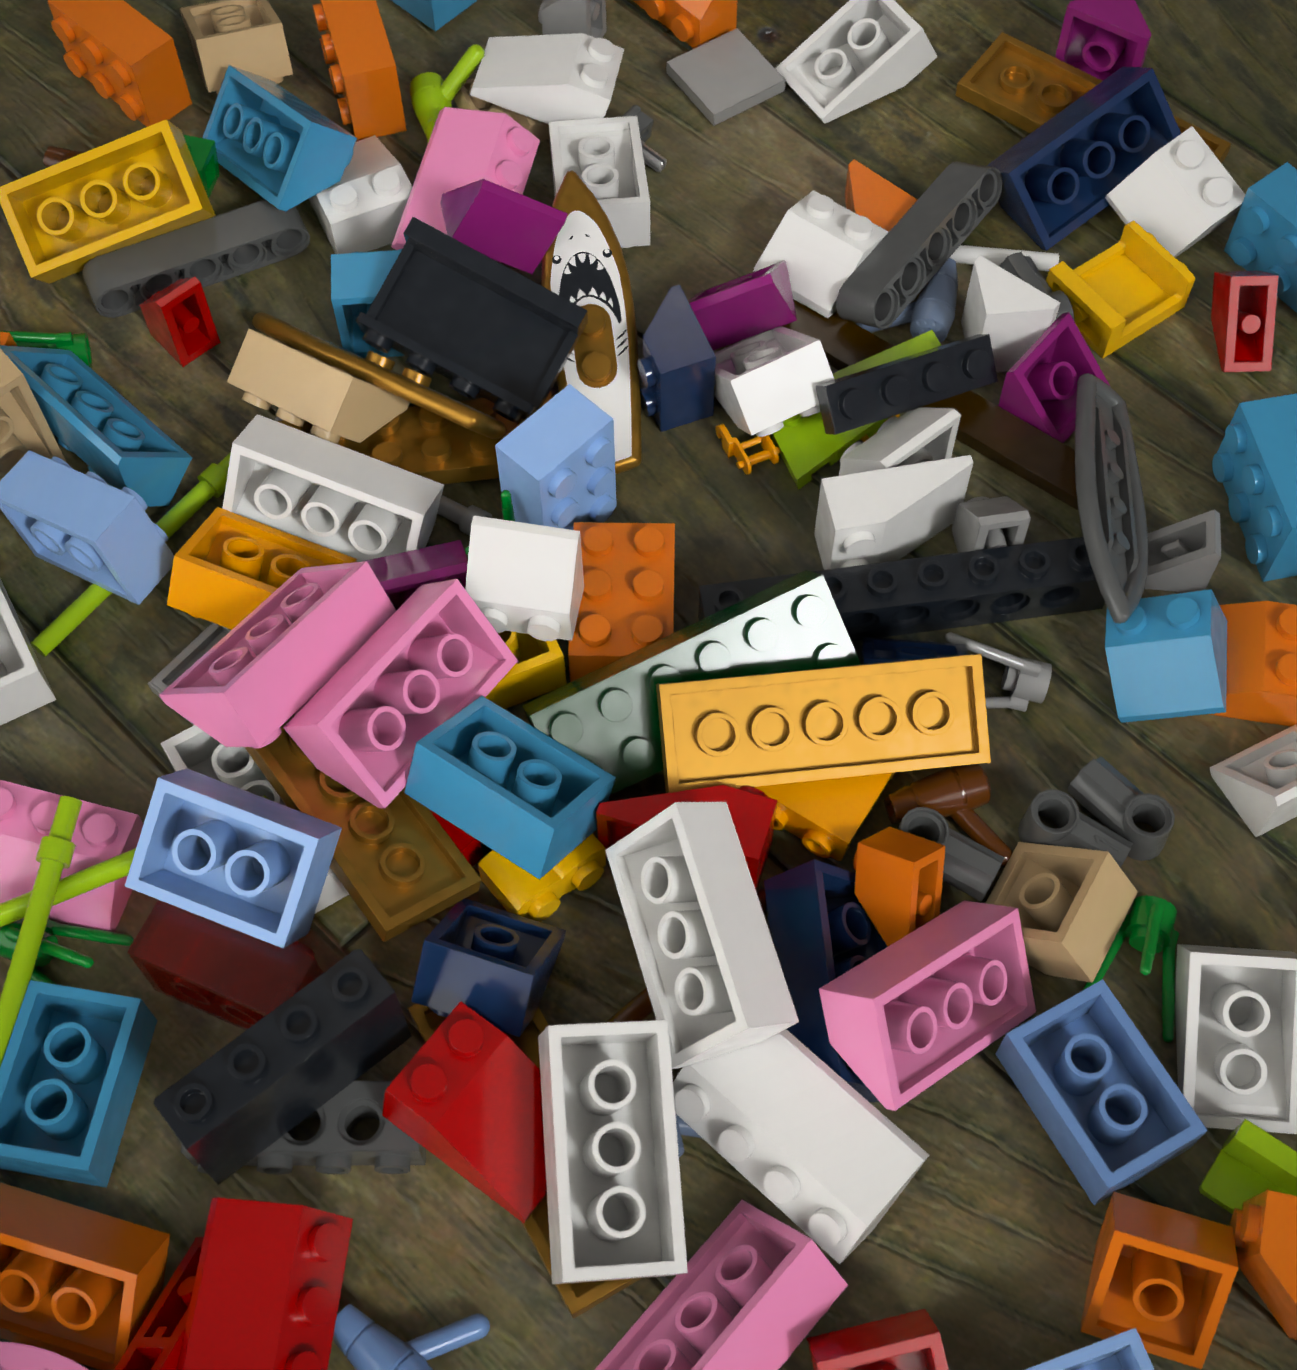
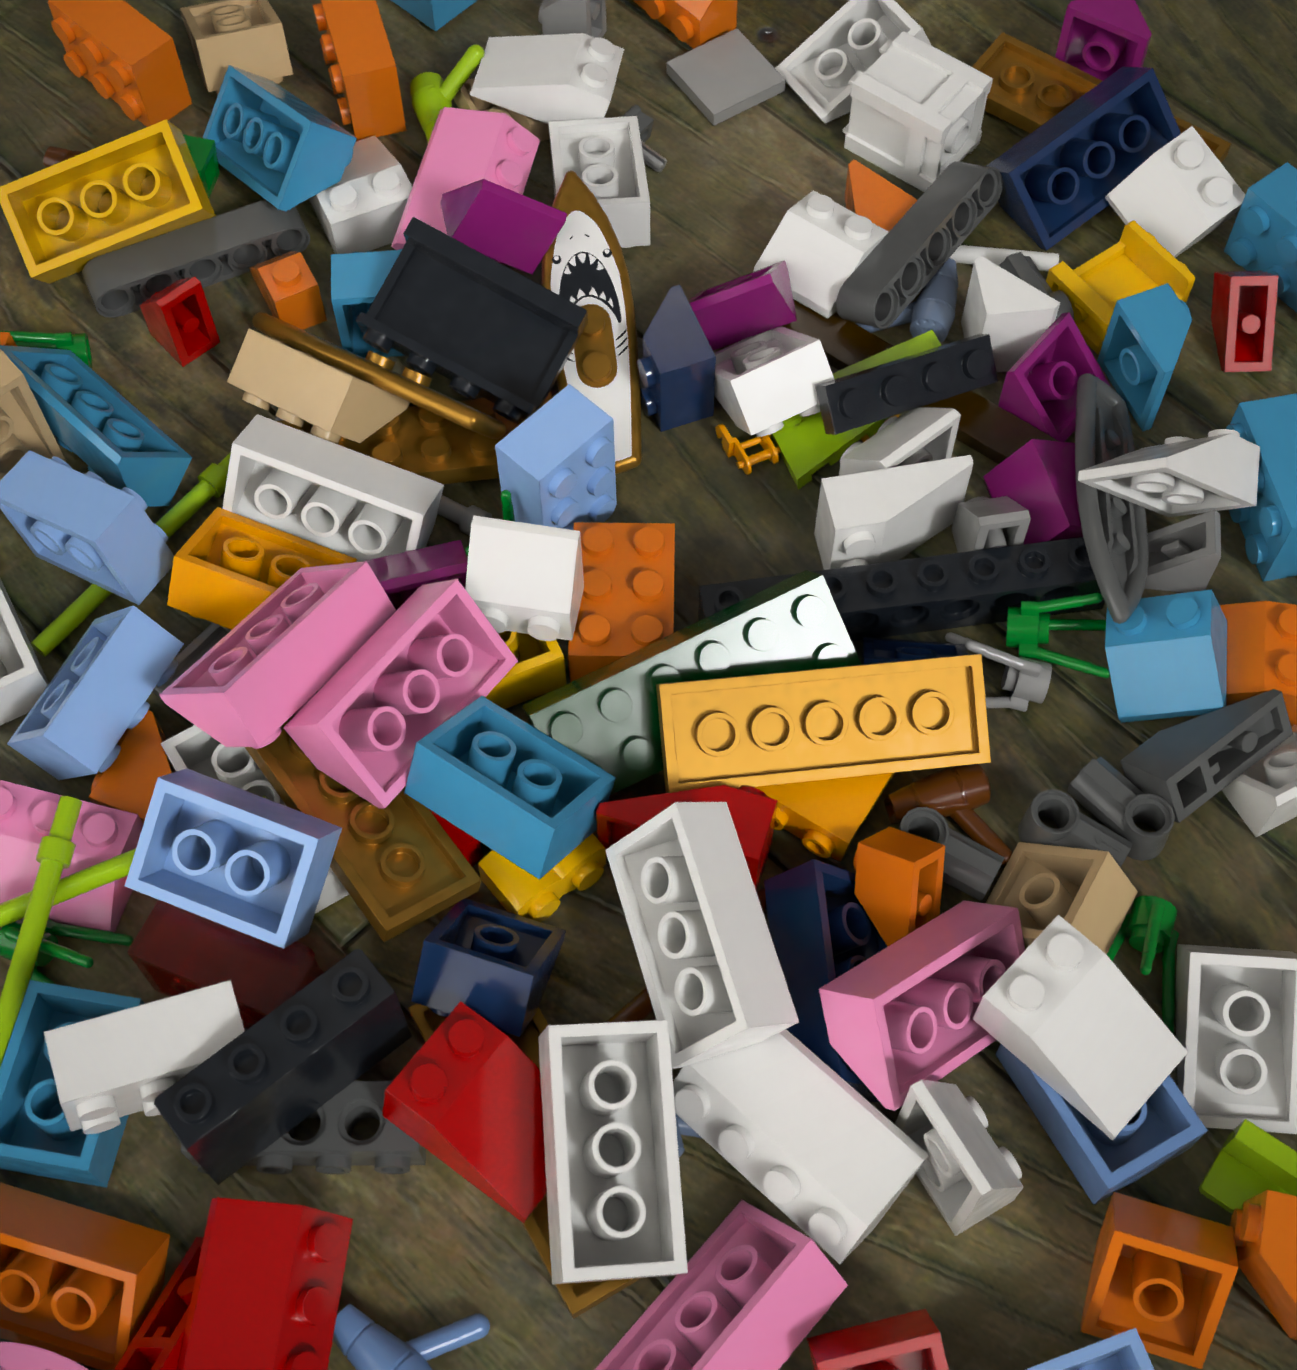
(97, 695): none -> light blue brick
(134, 773): none -> orange slope
(135, 1054): none -> white brick
(290, 290): none -> orange slope
(916, 110): none -> white container
(964, 1166): none -> white slope
(1031, 625): none -> green plant
(1044, 483): none -> magenta slope
(1081, 1027): none -> white slope
(1144, 348): none -> dark azure slope
(1183, 474): none -> white slope
(1208, 752): none -> dark grey slope

